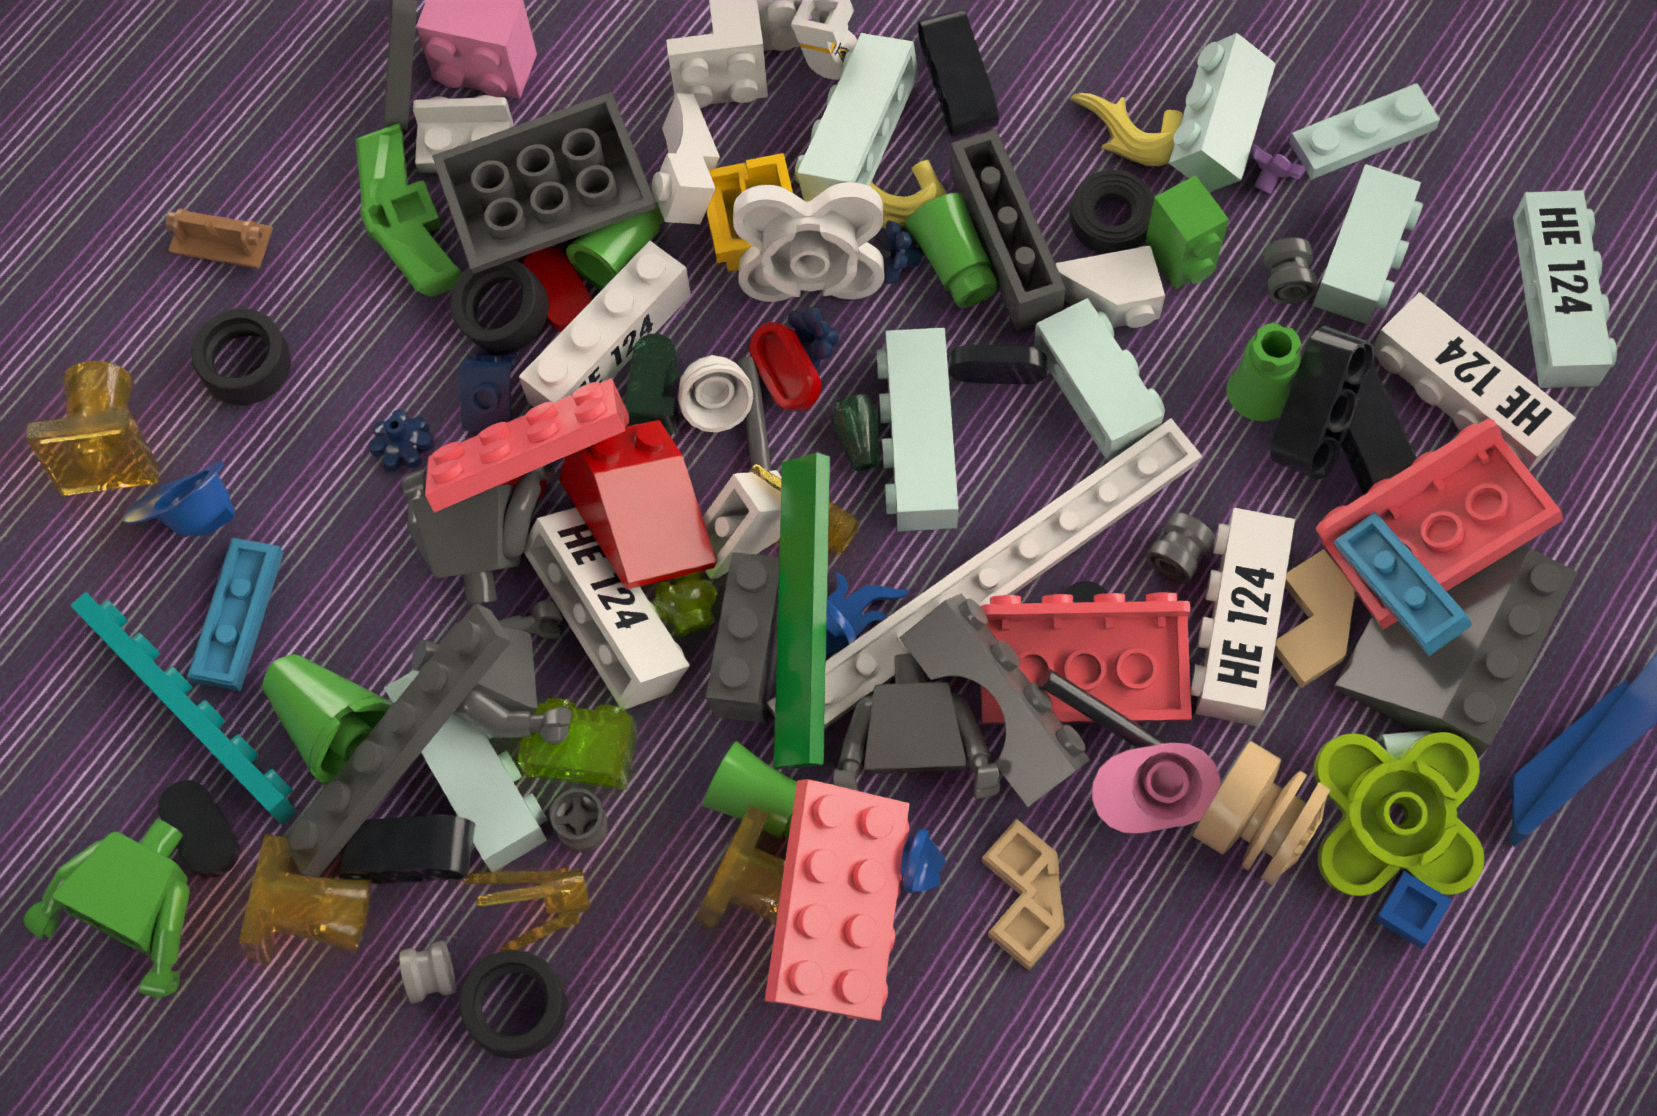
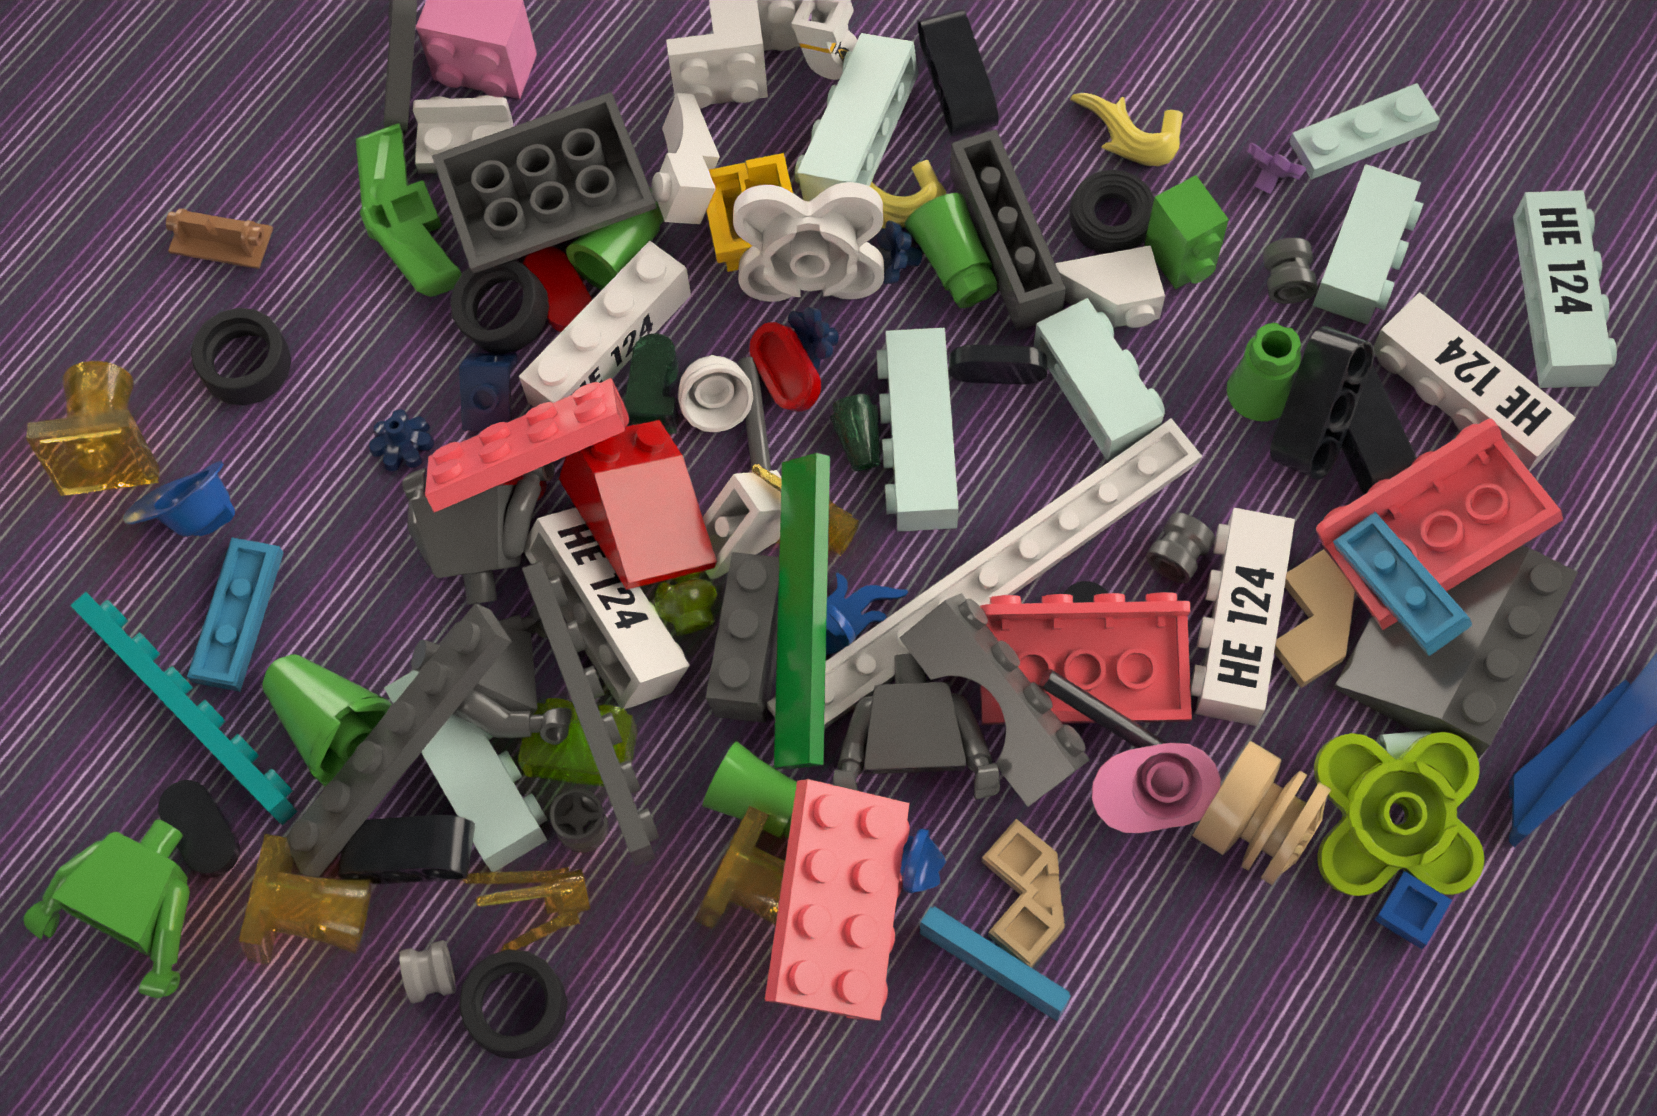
(599, 730): none -> dark grey plate
(994, 963): none -> dark azure tile
(1222, 112): light aqua brick -> none

